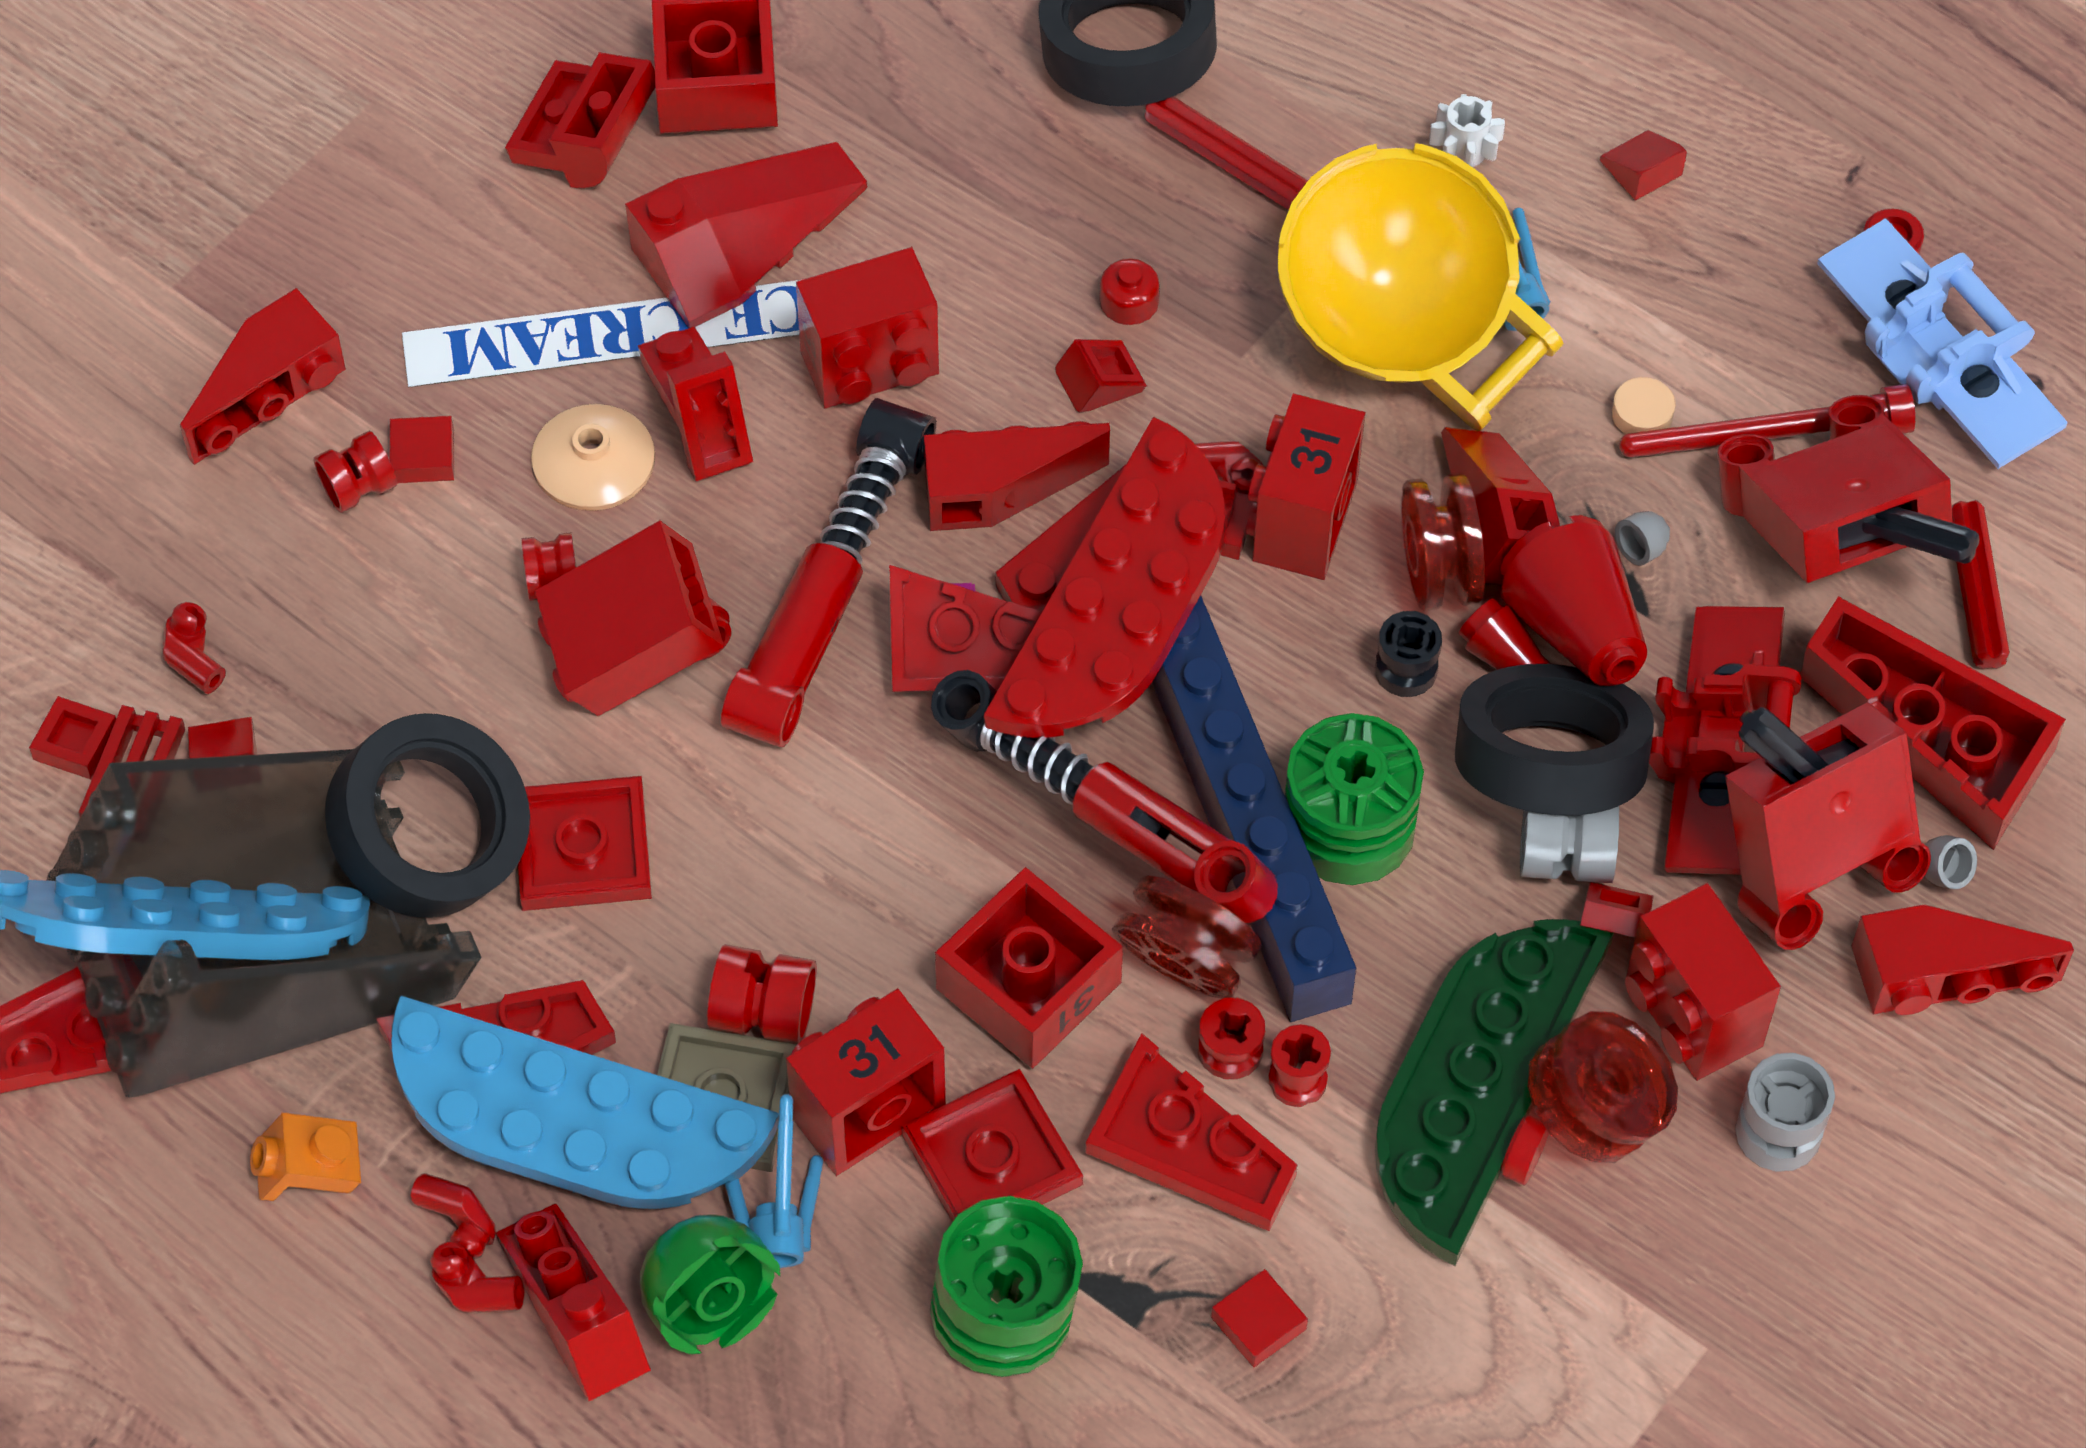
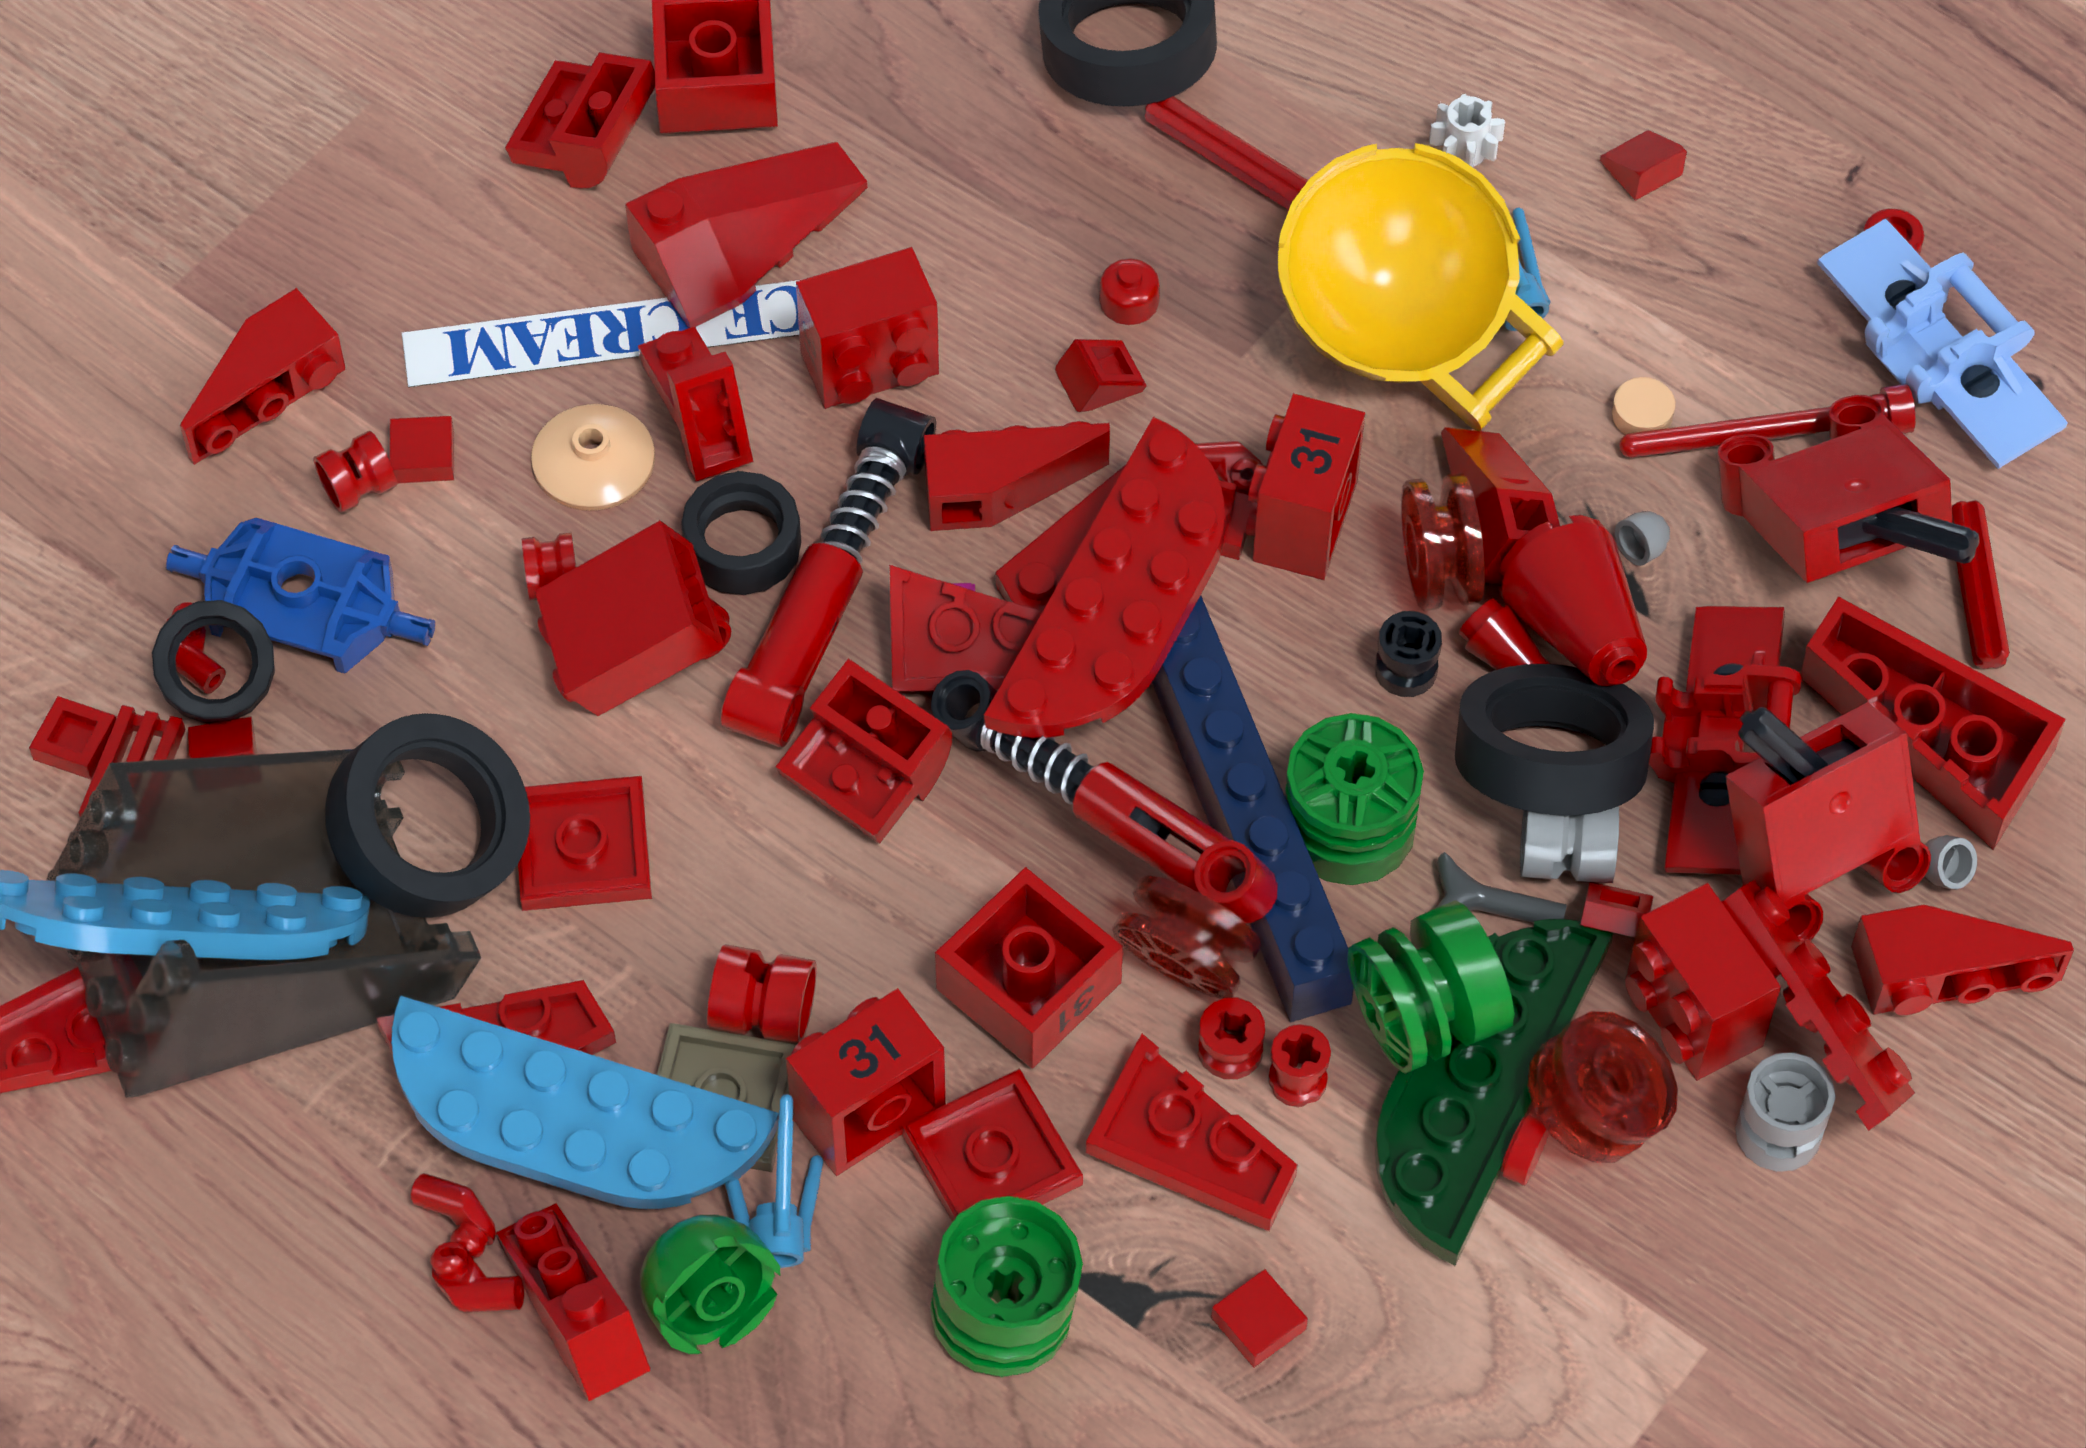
(213, 613): none -> black tyre
(306, 1155): orange bracket -> none
(338, 616): none -> blue plate
(751, 493): none -> black tyre
(867, 751): none -> red brick
(1431, 986): none -> green wheel
(1479, 897): none -> dark grey piece
(1818, 1005): none -> red wing

